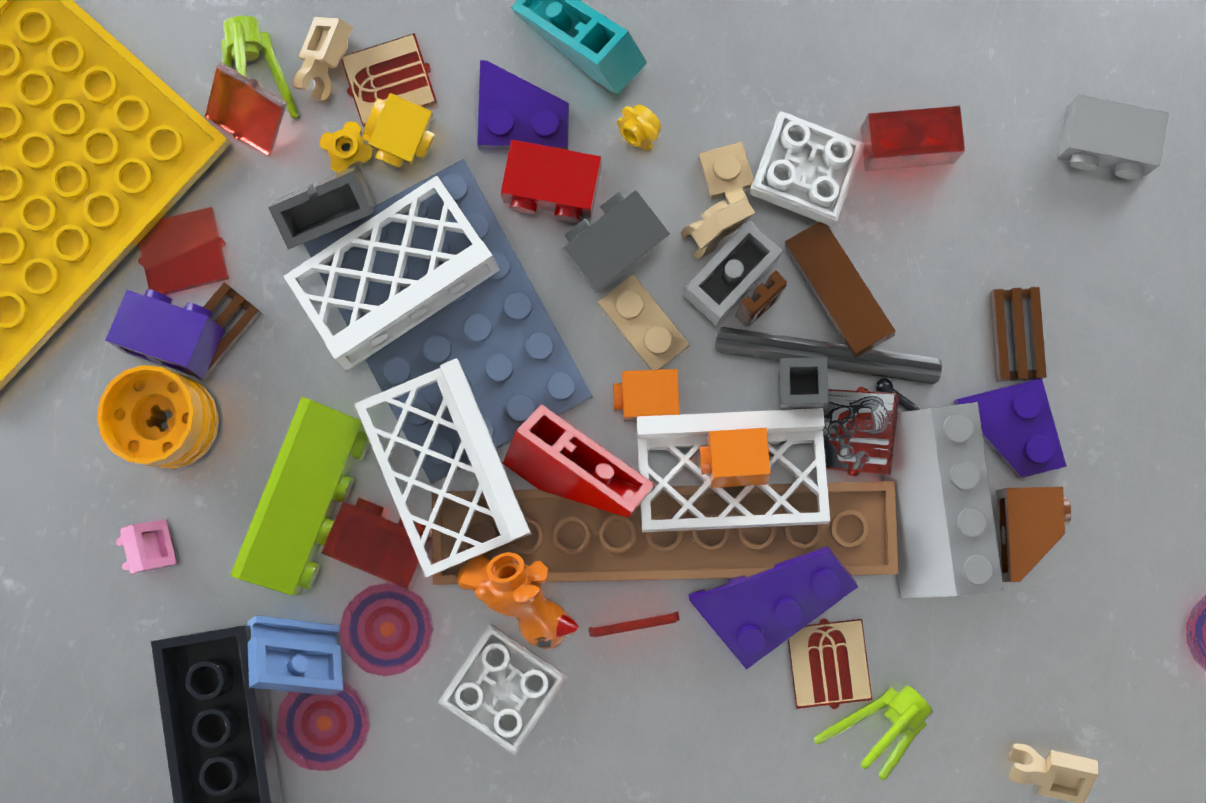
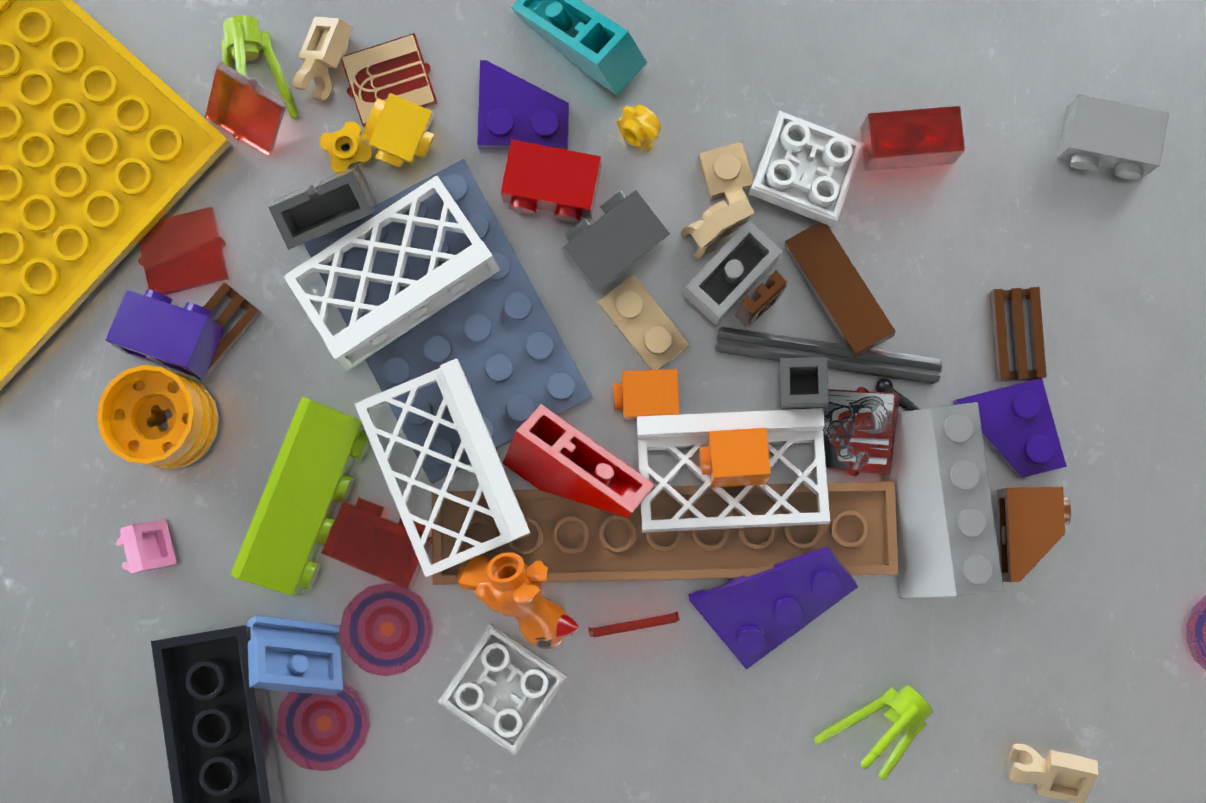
(829, 664): piece -> none

